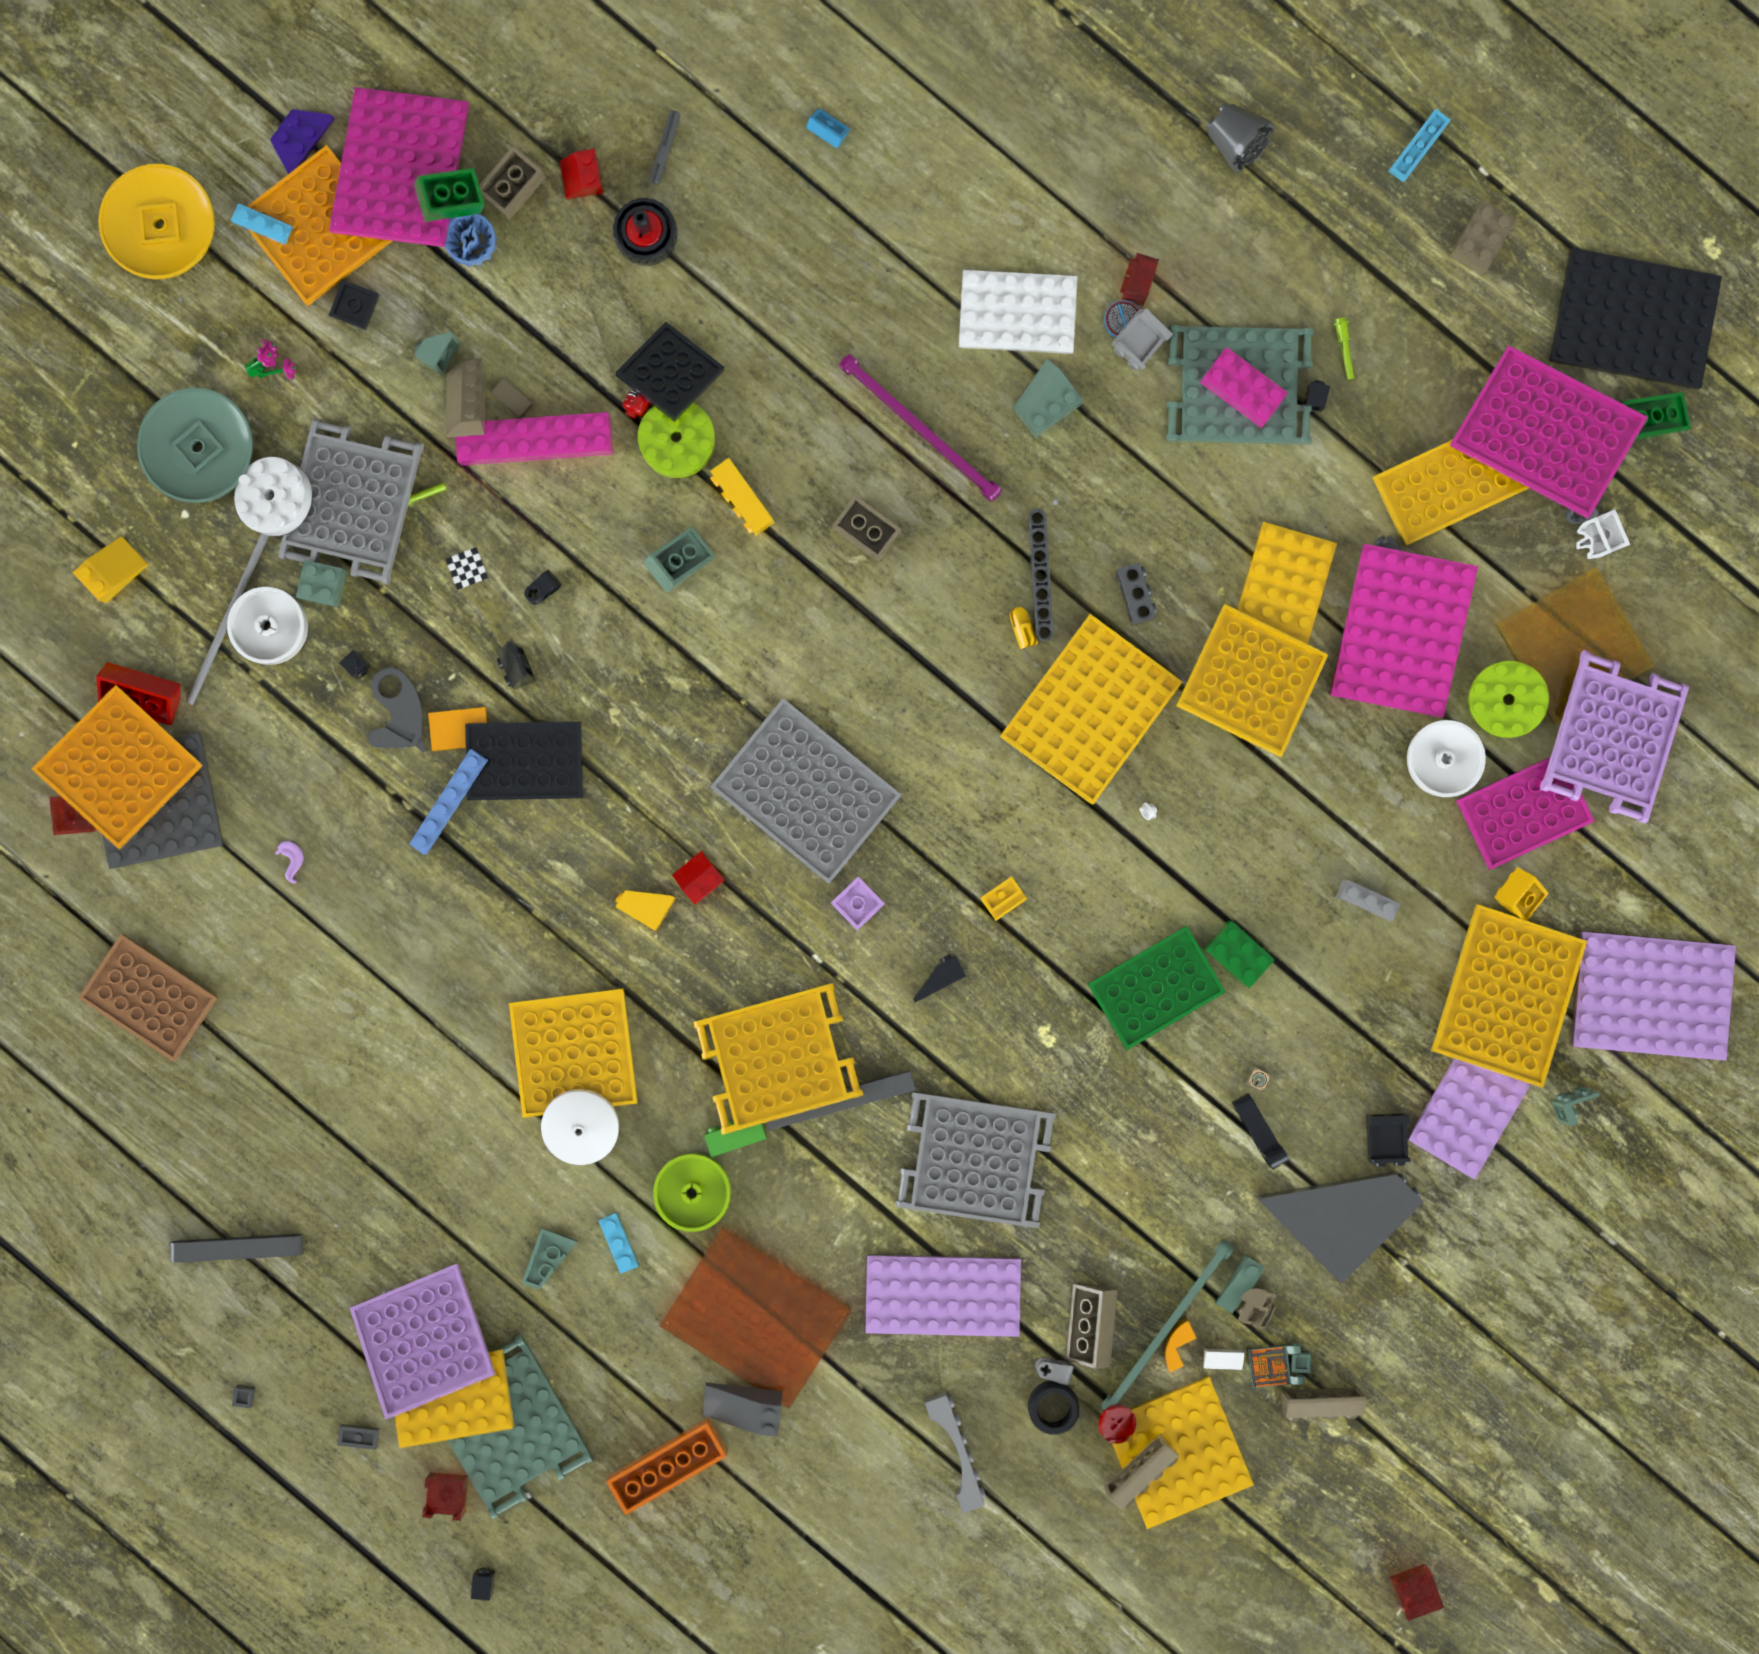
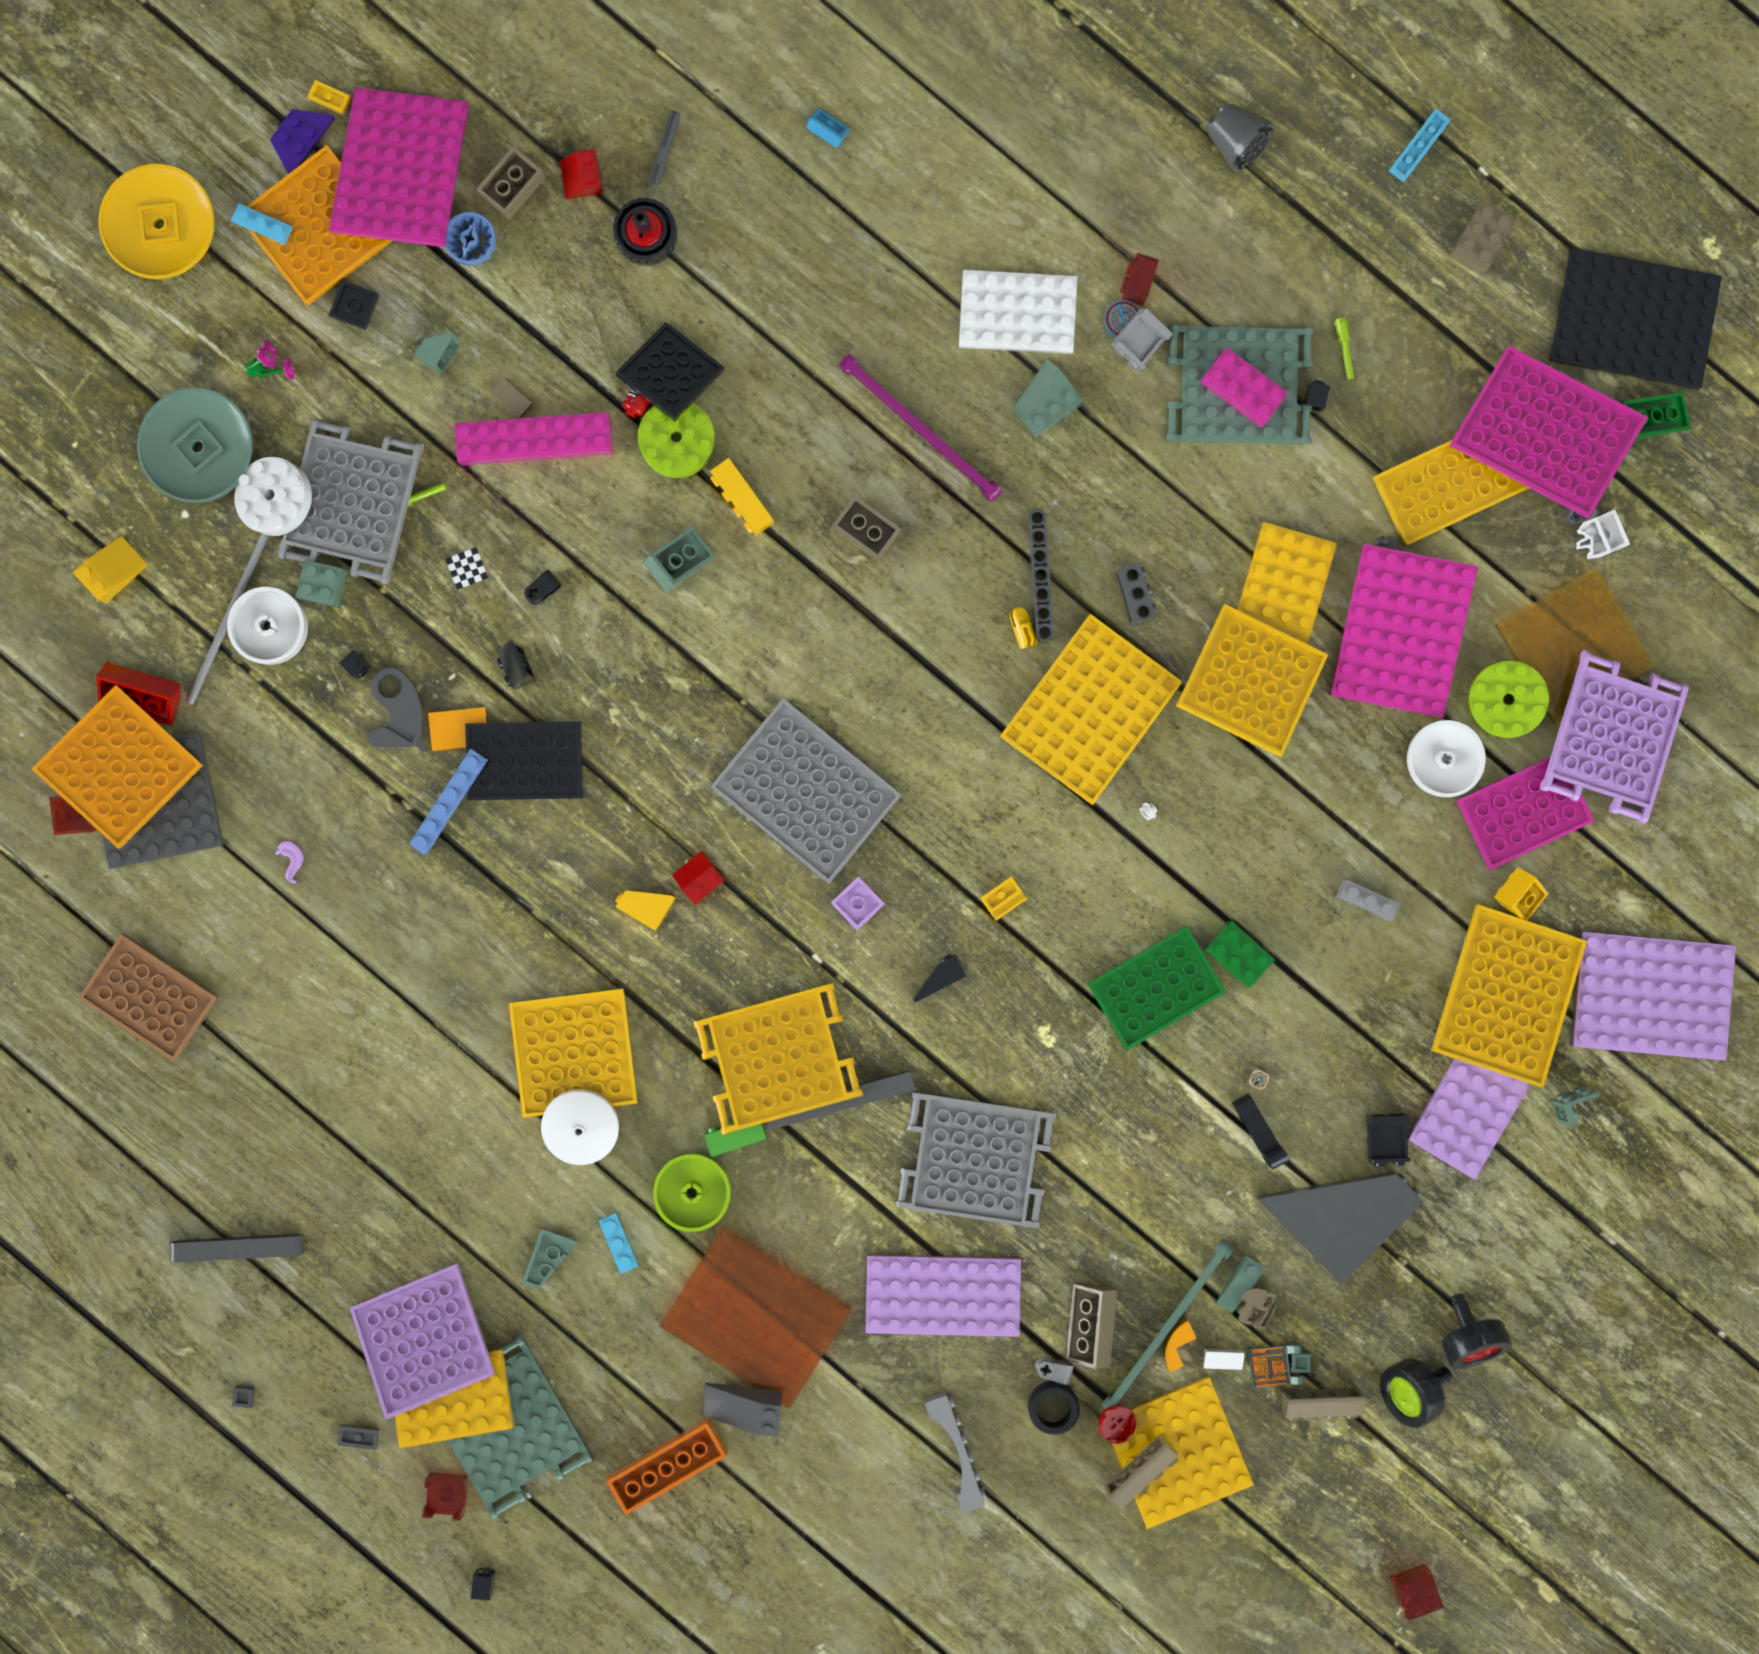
(329, 97): none -> yellow plate
(449, 194): green brick -> none
(466, 399): dark tan slope -> none
(1414, 1392): none -> black wheel
(1475, 1340): none -> black wheel

